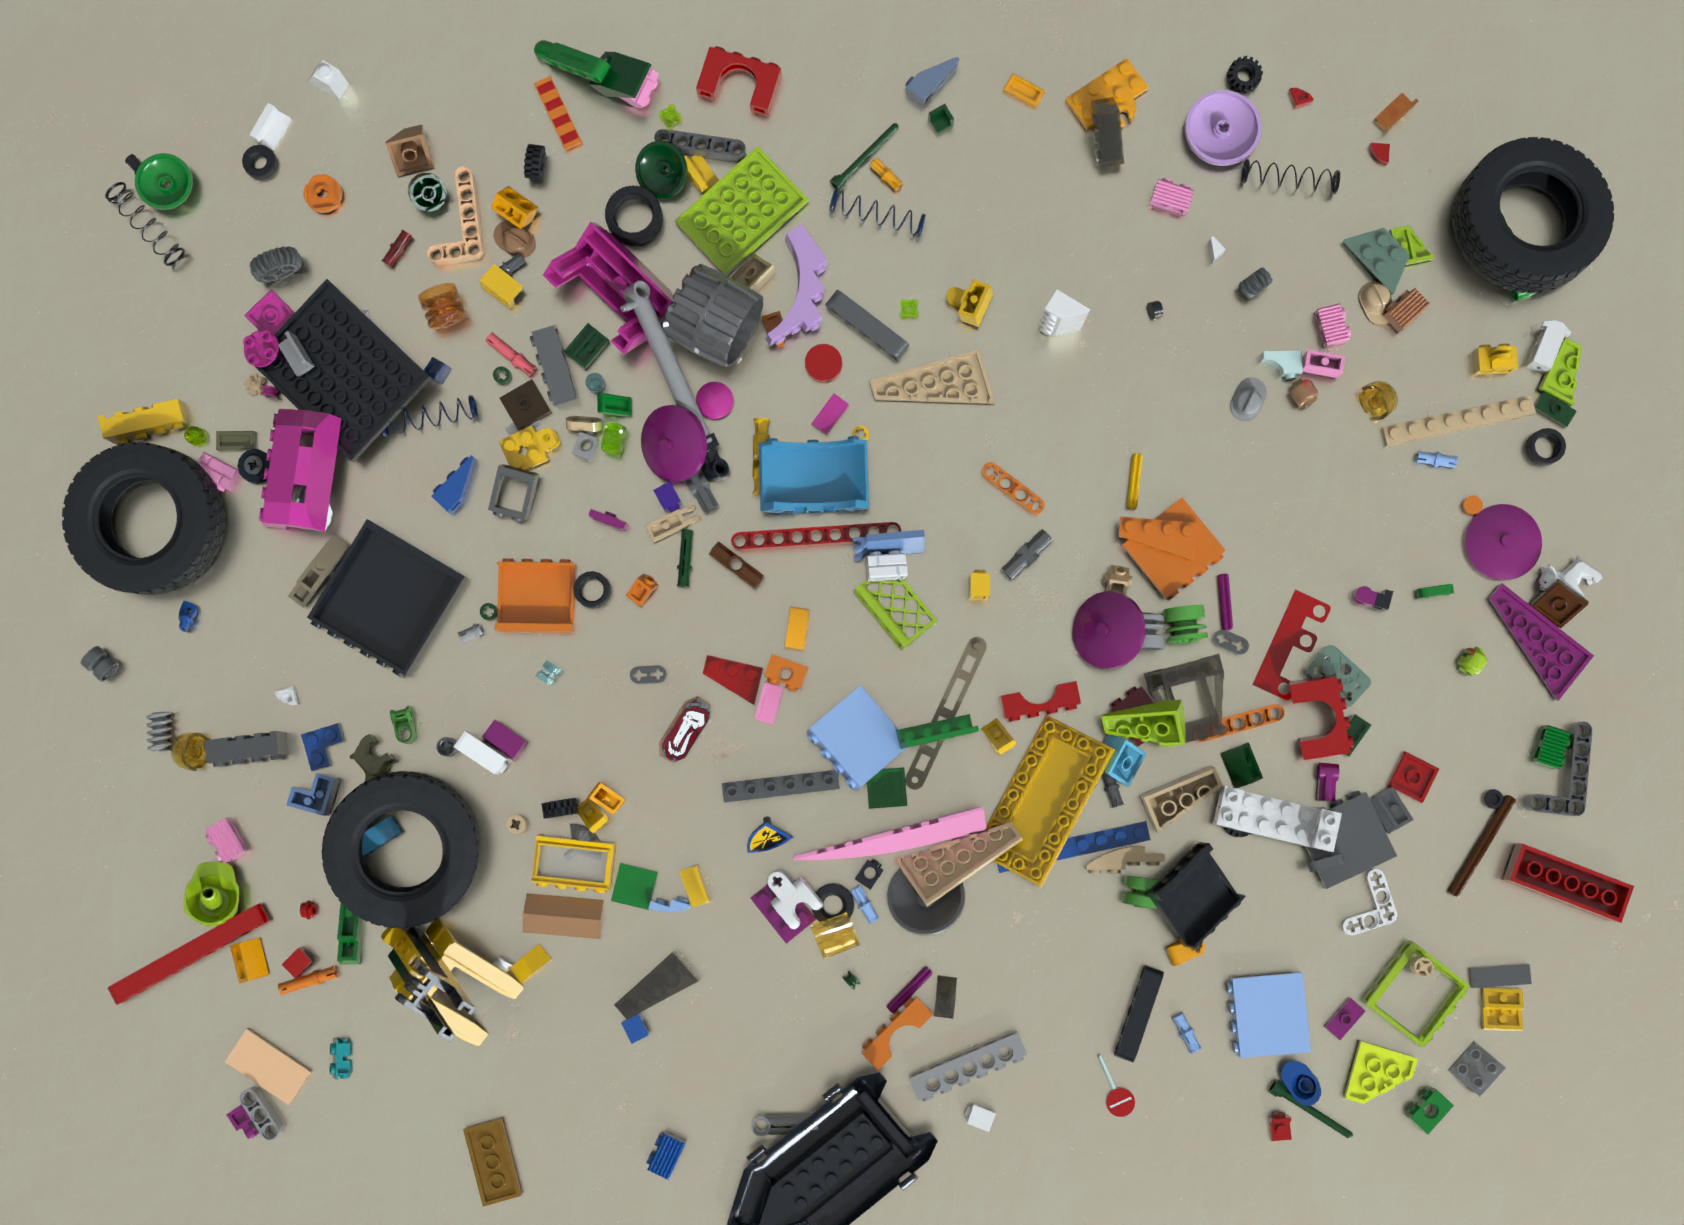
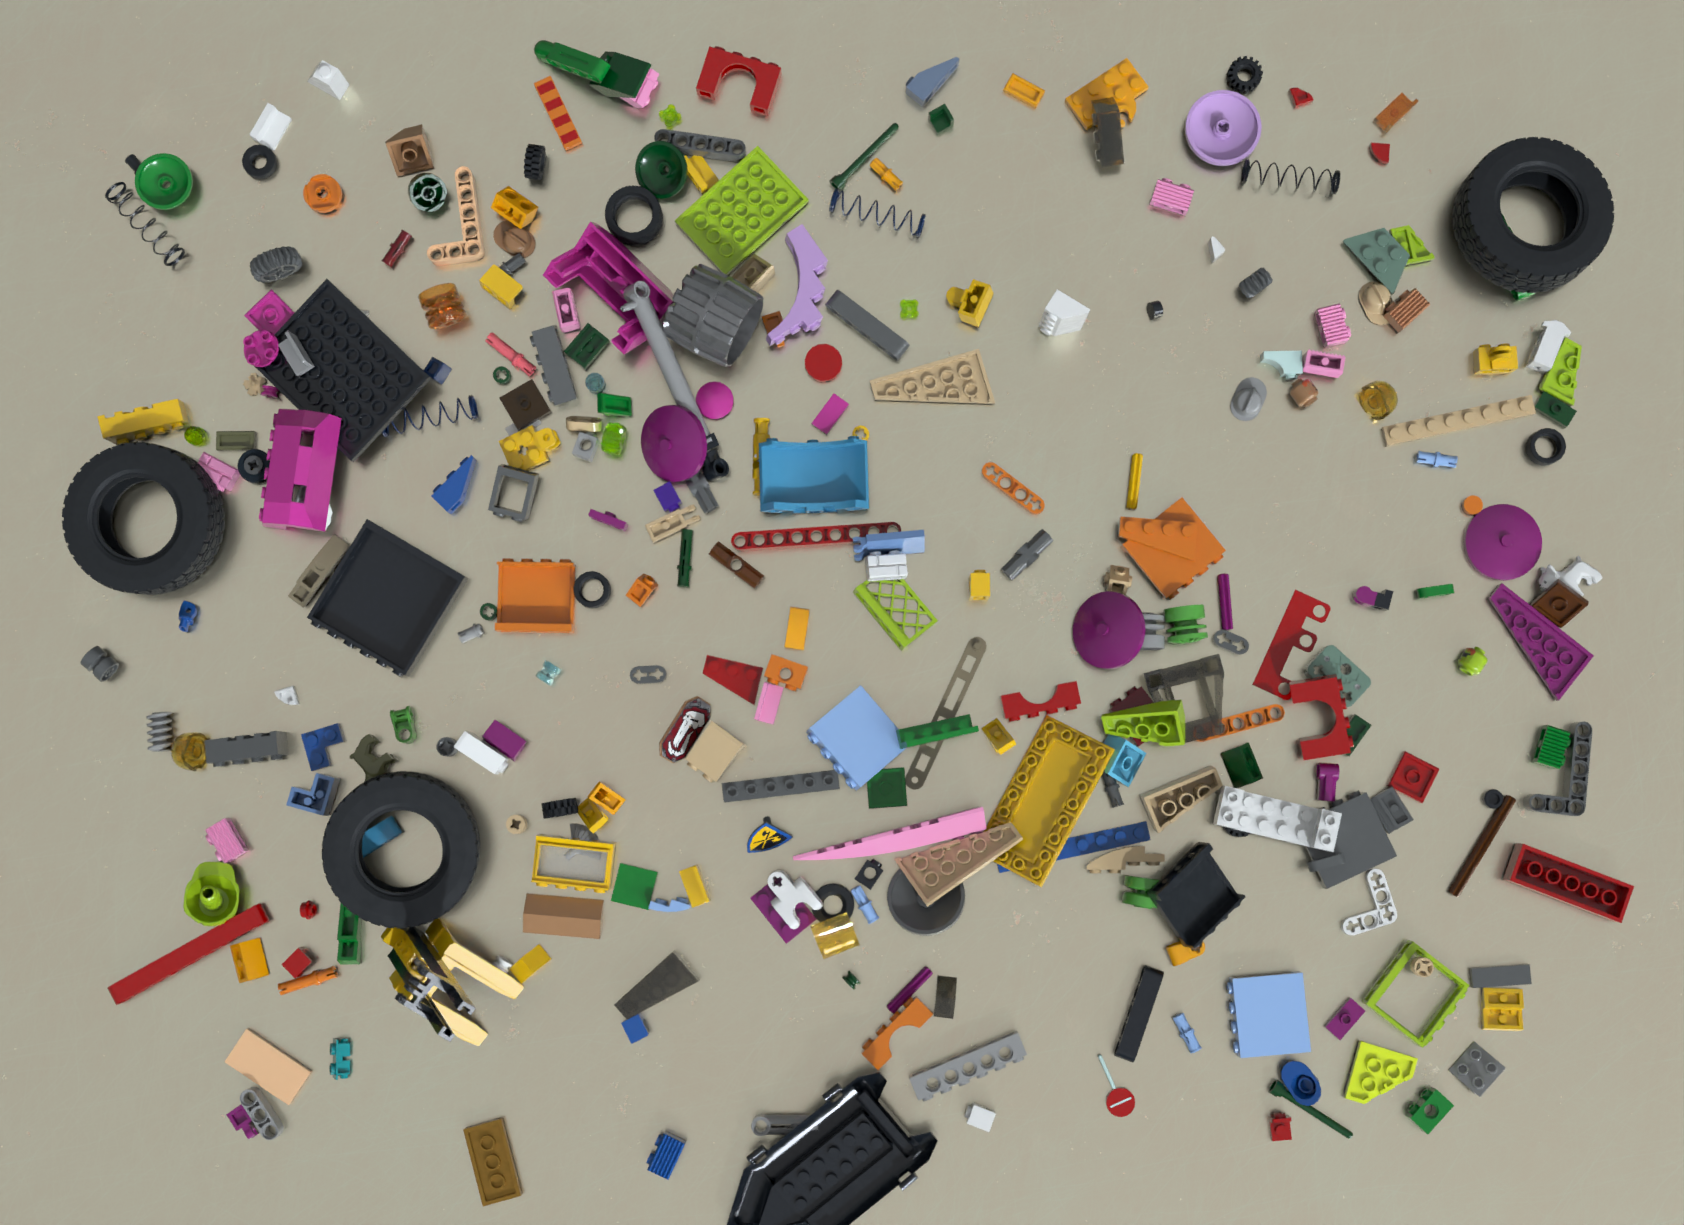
(566, 310): none -> bright pink brick
(714, 752): none -> tan slope

